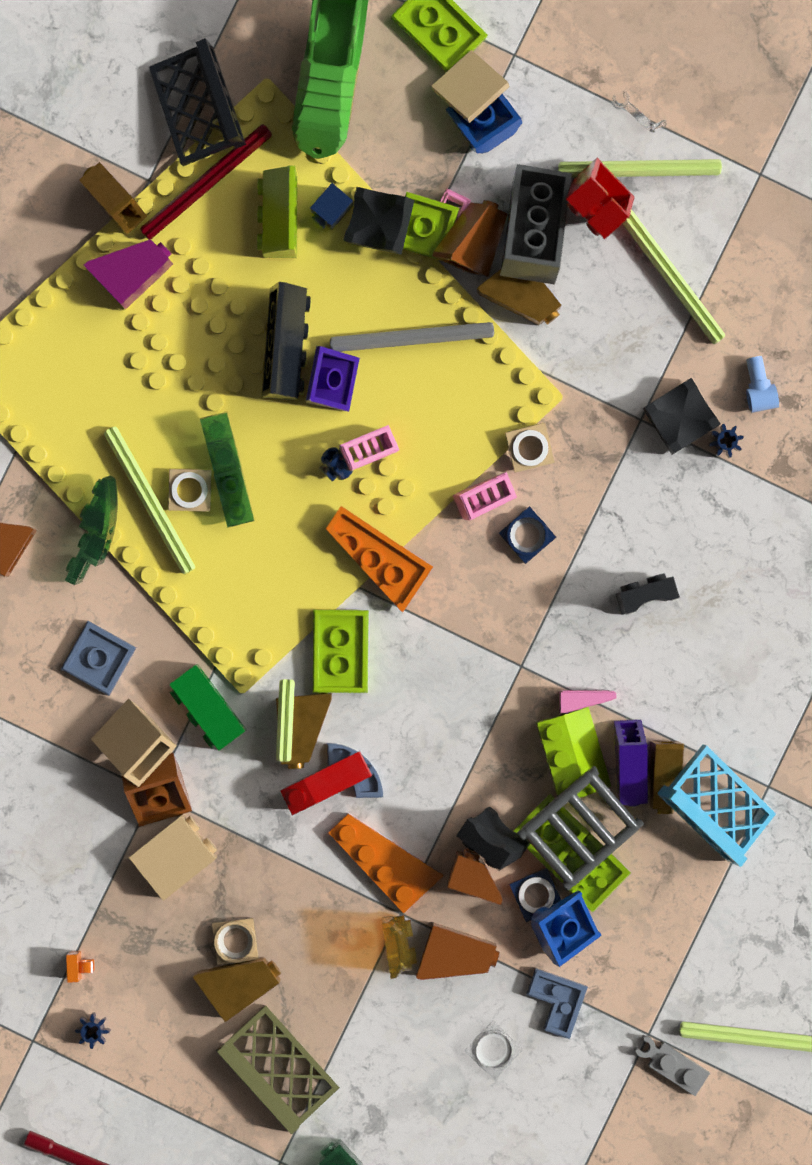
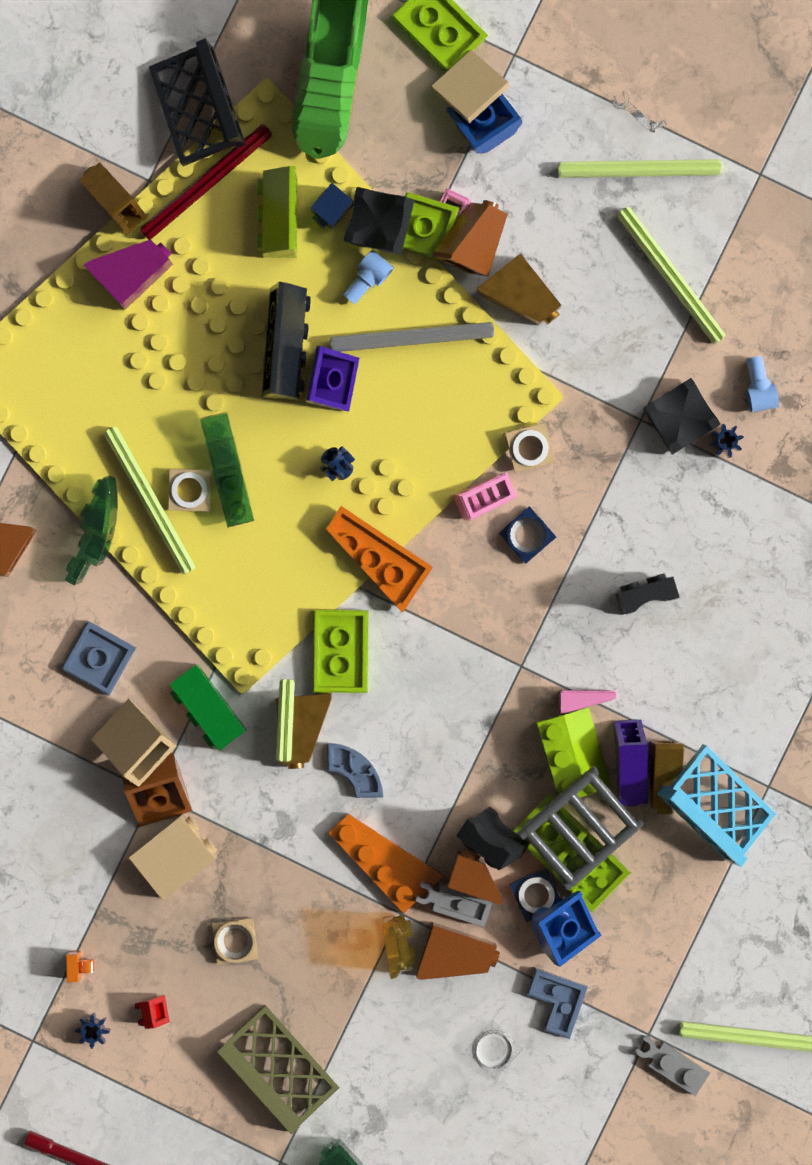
(153, 1012): none -> red tile
(237, 984): pearl gold slope -> none
(325, 783): red slope -> none
(371, 272): none -> light blue pin
(387, 441): bright pink slope -> none
(456, 903): none -> light grey plate
(535, 224): dark grey brick -> none
(600, 199): red piece -> none

